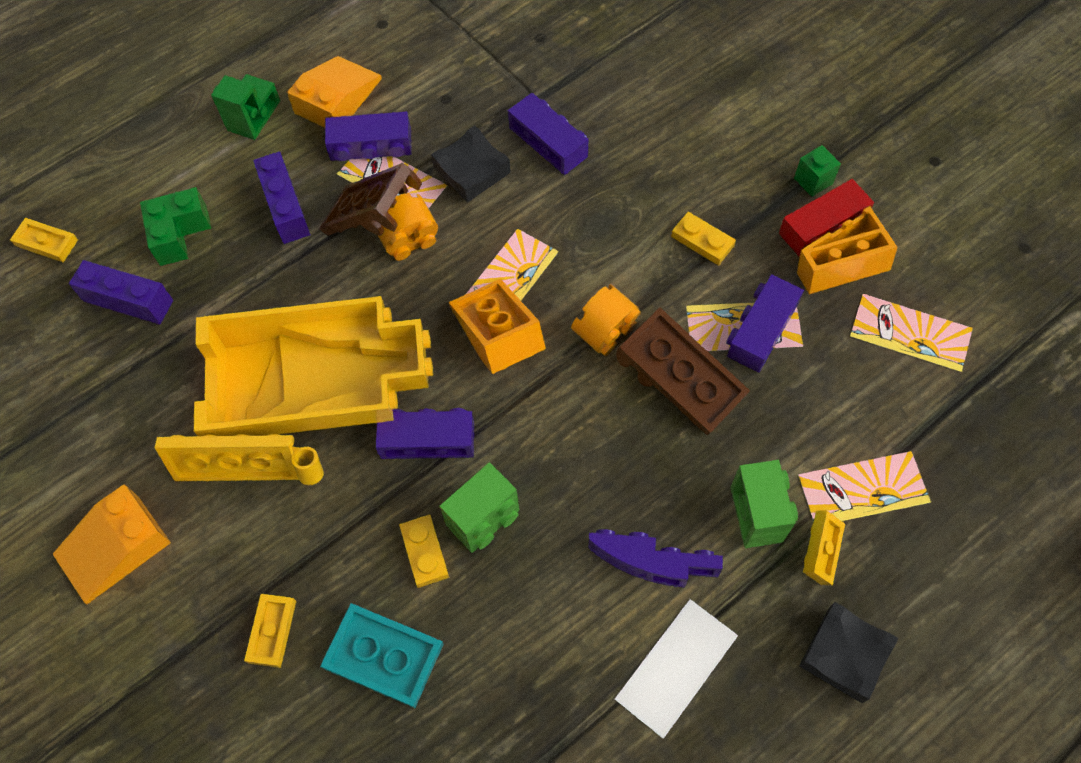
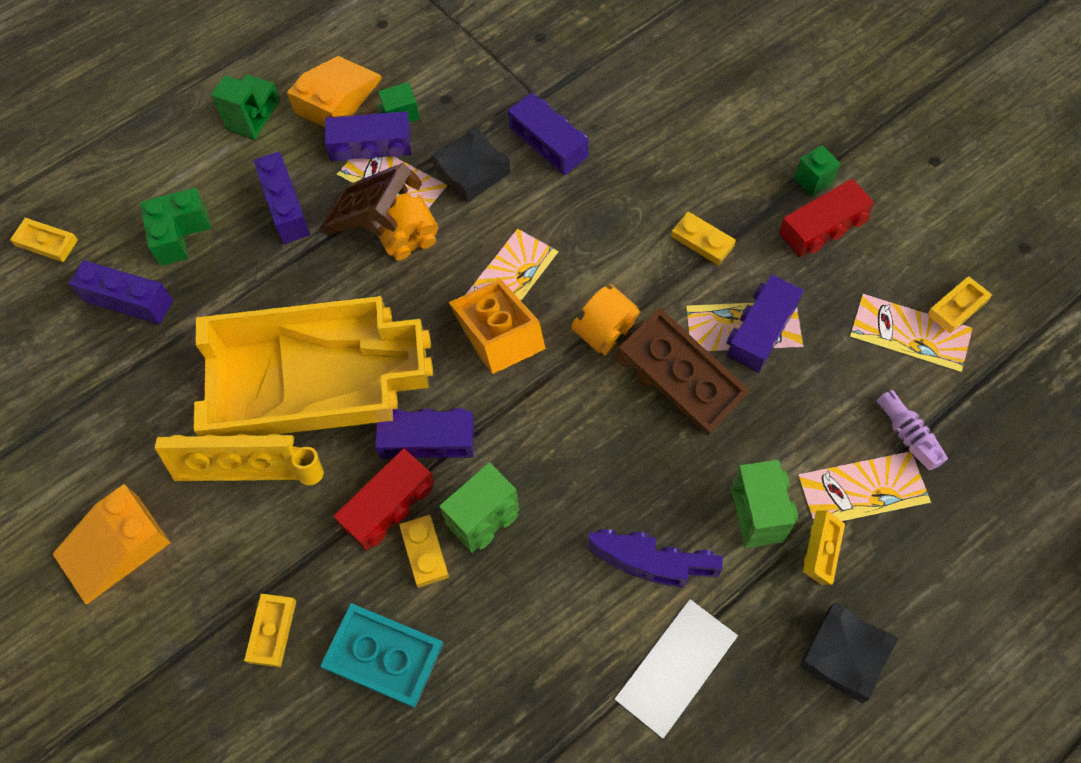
(385, 500): none -> red brick
(398, 99): none -> green brick
(847, 255): light orange wedge -> none
(911, 429): none -> lavender hinge
(959, 304): none -> yellow plate

